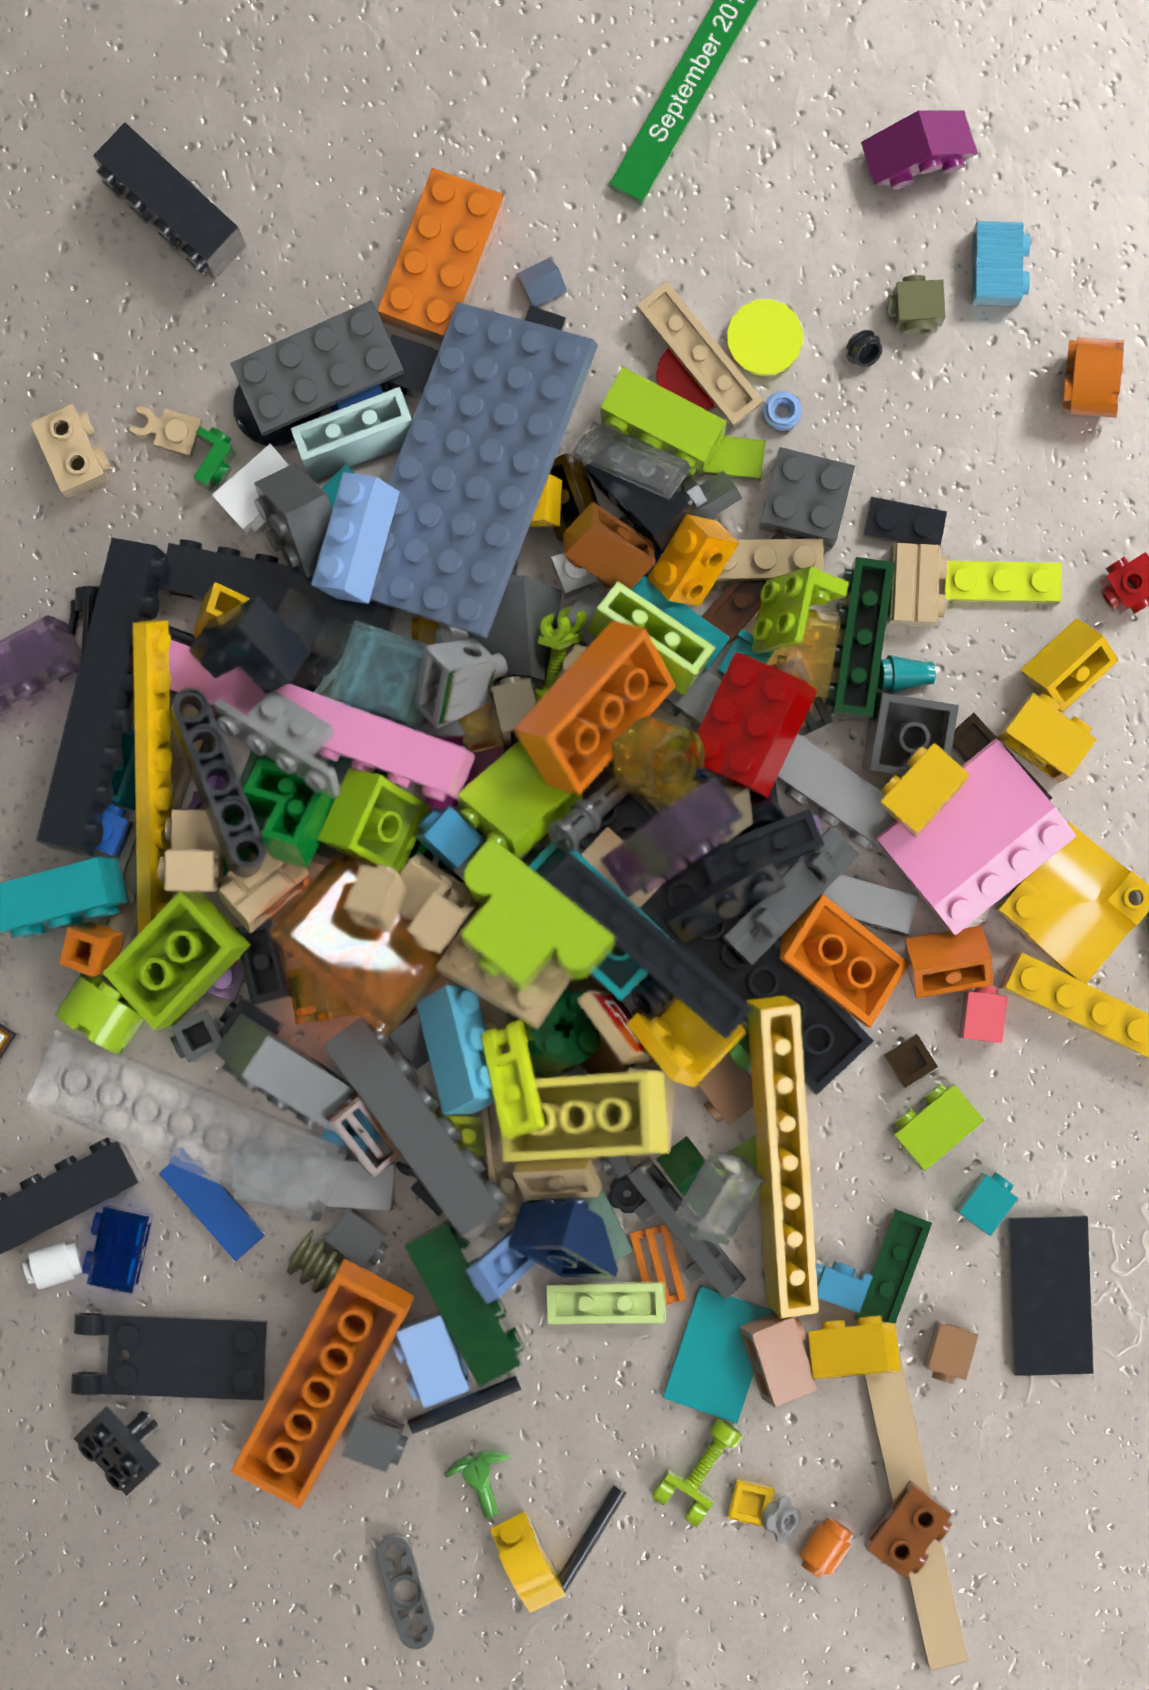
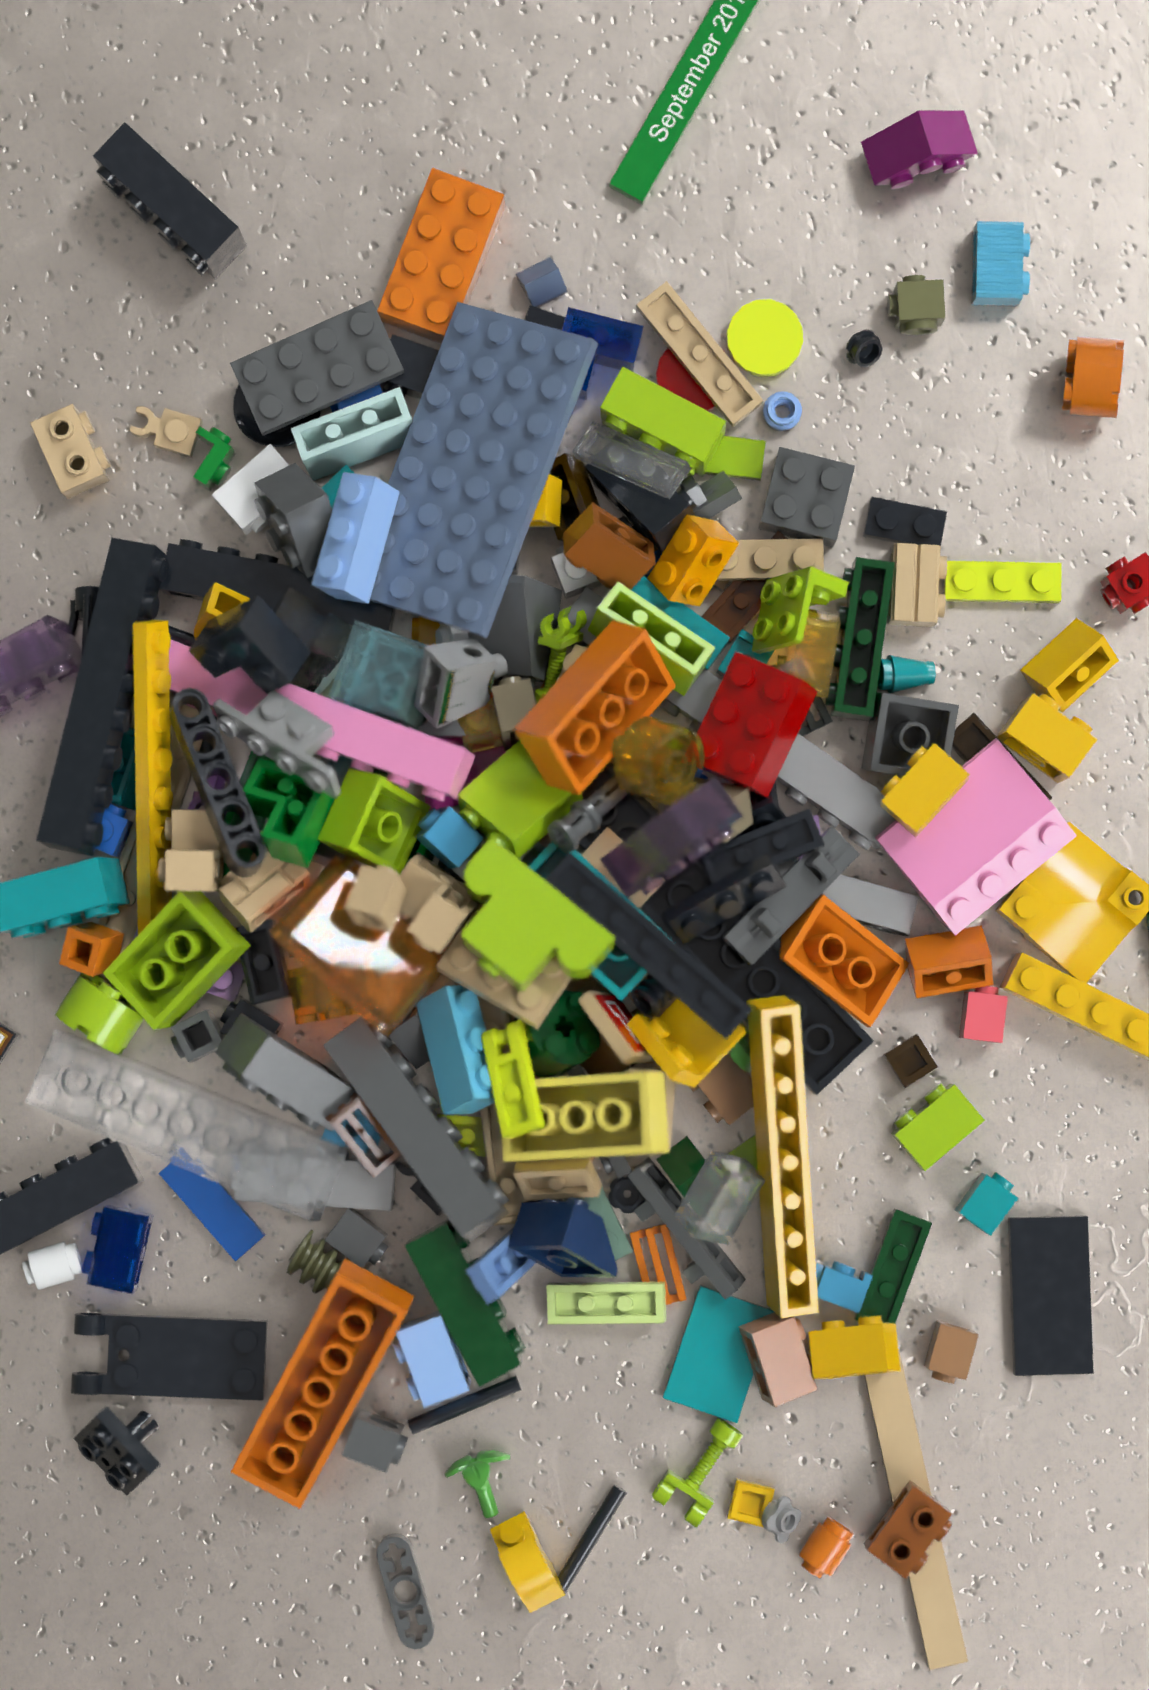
(616, 341): none -> clear blue brick

